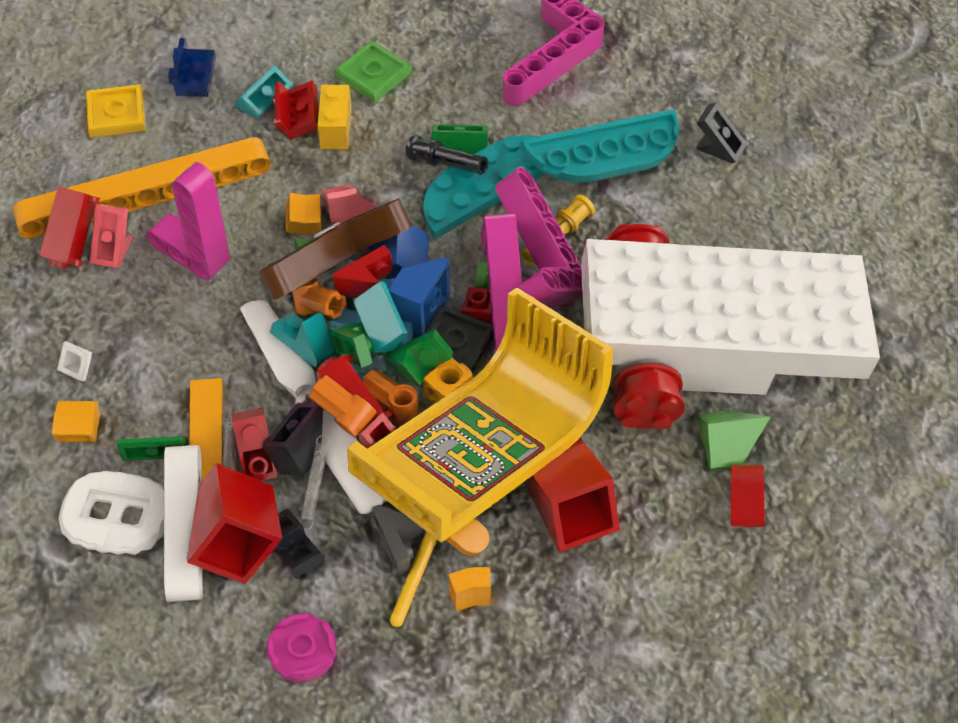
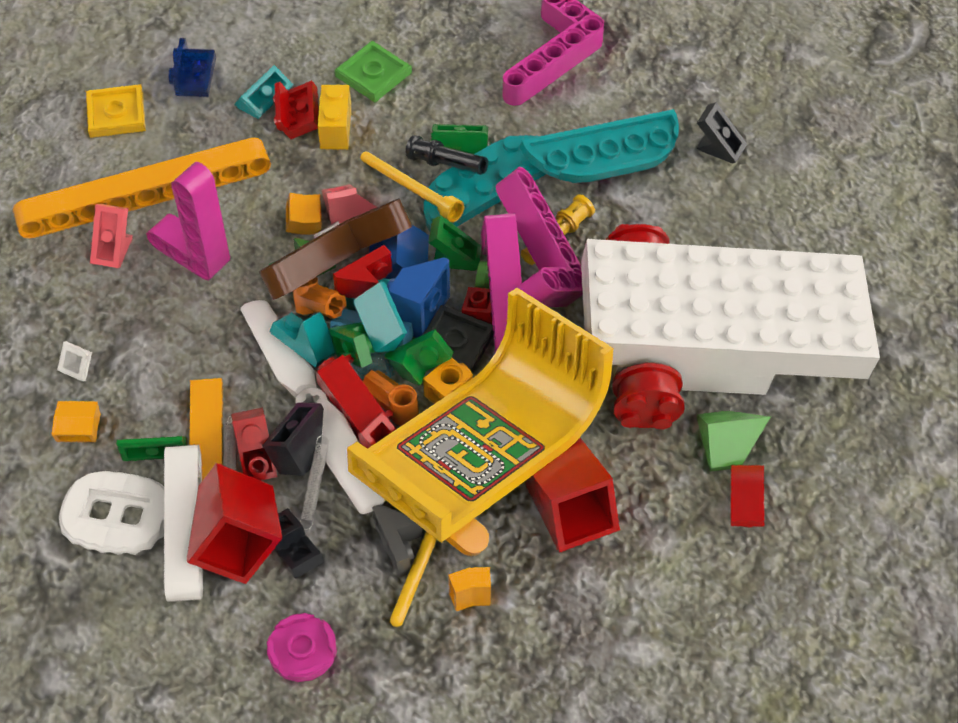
(68, 227): brick -> none
(349, 411): orange piece -> none
(448, 206): none -> yellow piece
(454, 245): none -> green slope

